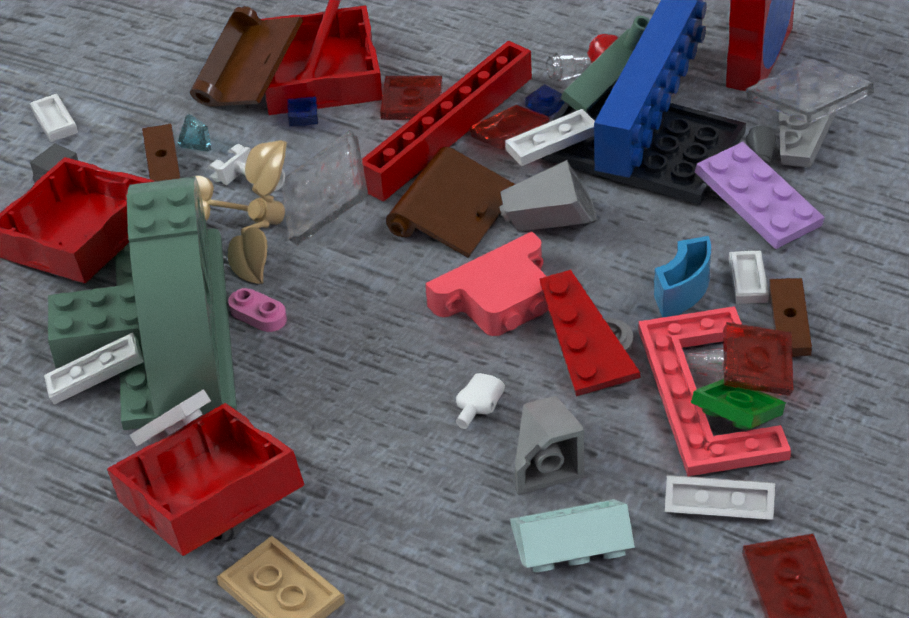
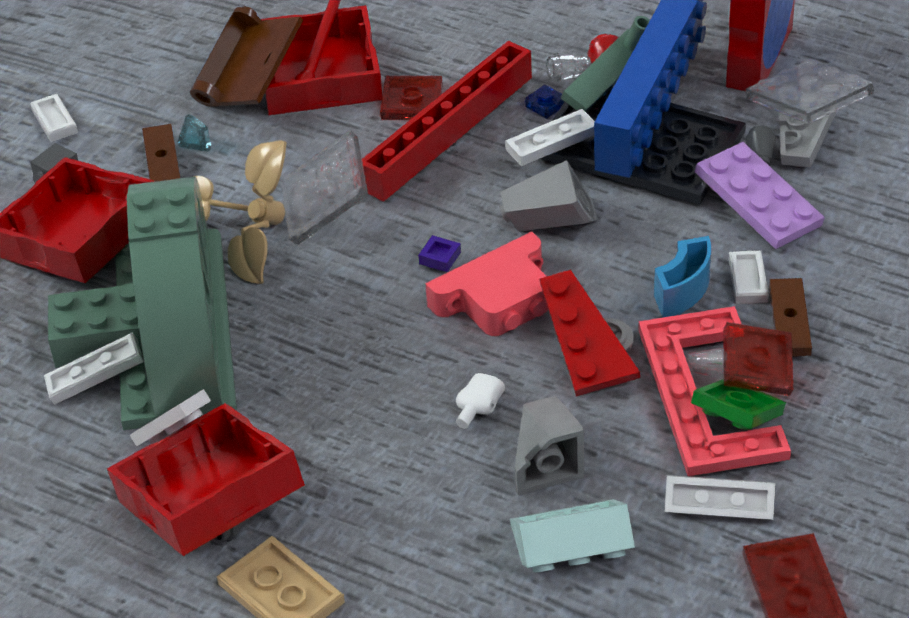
(235, 166): white bar -> none
(257, 310): bright pink plate -> none
(302, 111): clear blue plate -> none
(439, 253): none -> dark purple plate
(447, 202): reddish brown door -> none
(507, 125): clear red tile -> none

